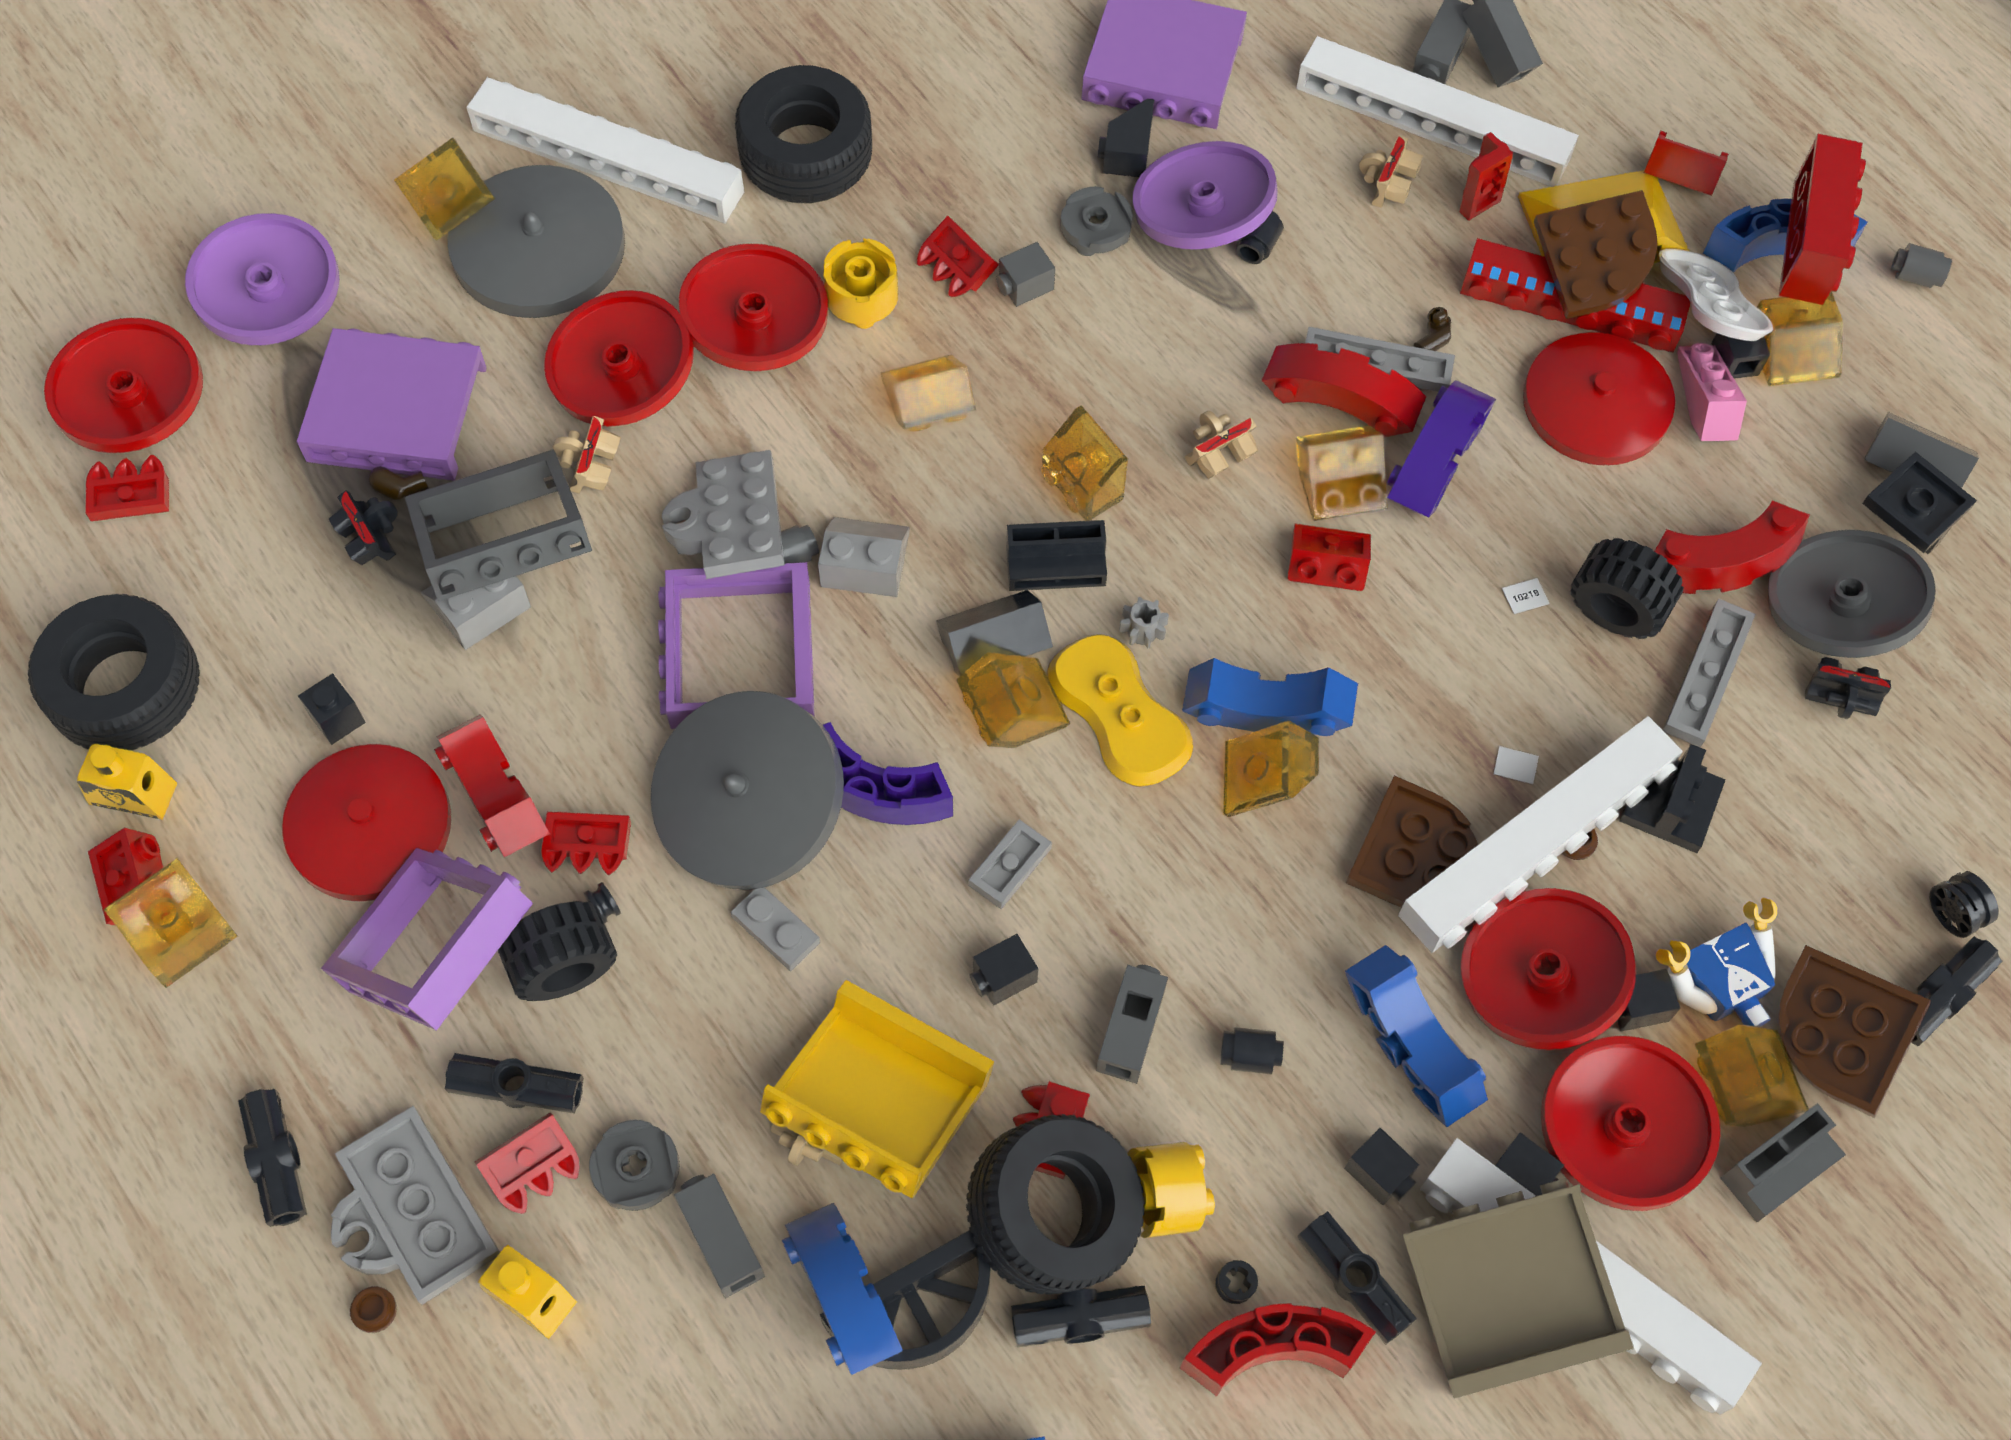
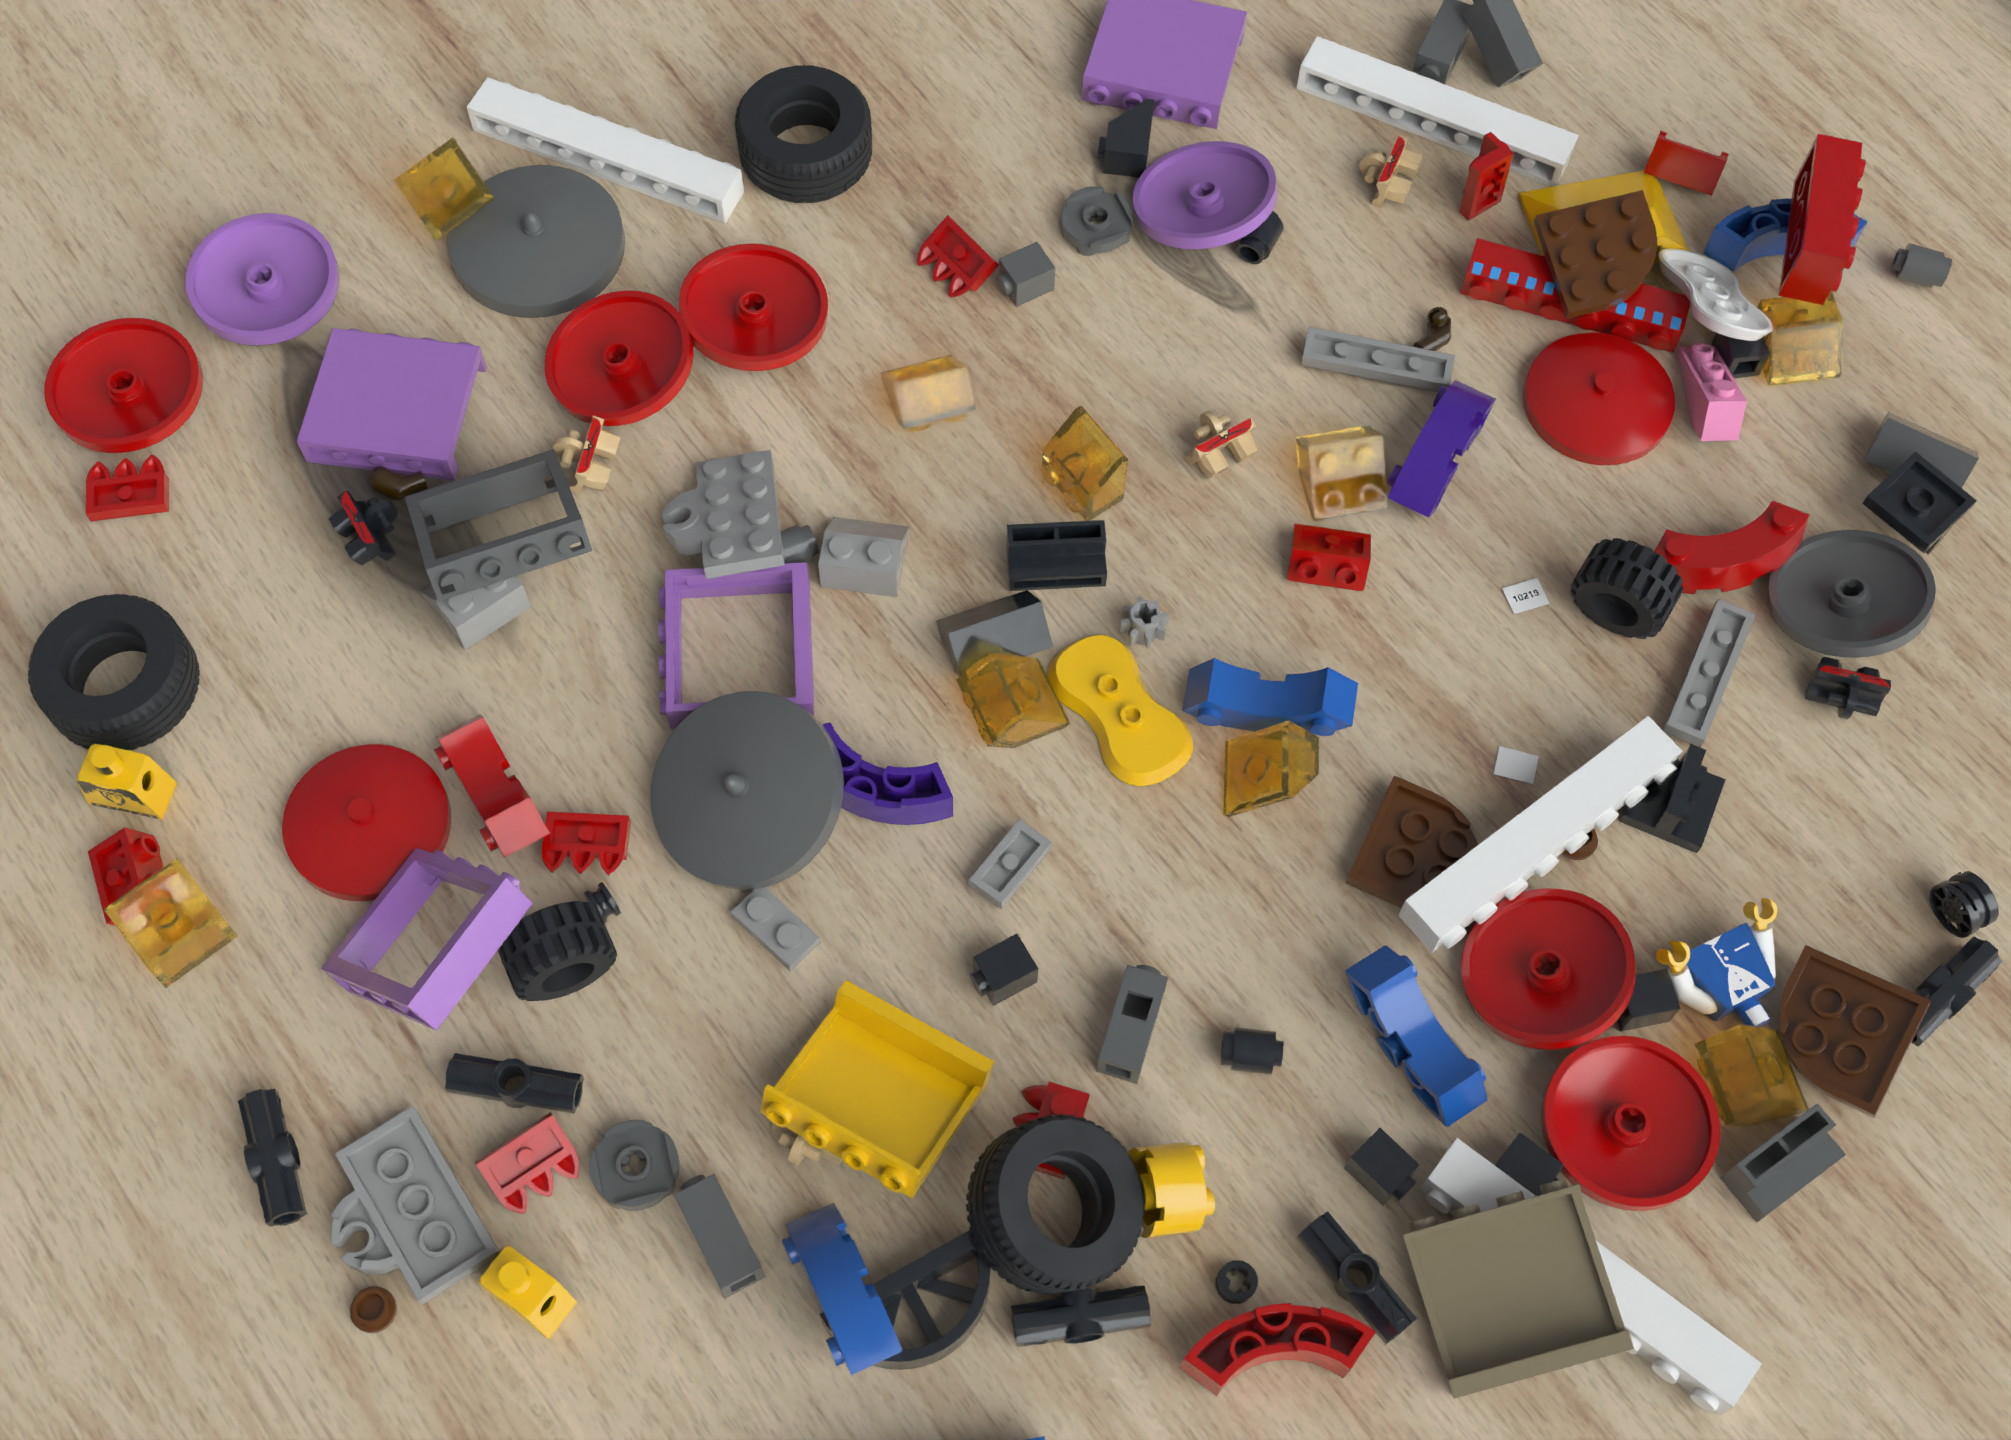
(332, 709): black brick -> none
(861, 282): yellow brick -> none
(1346, 383): red brick -> none

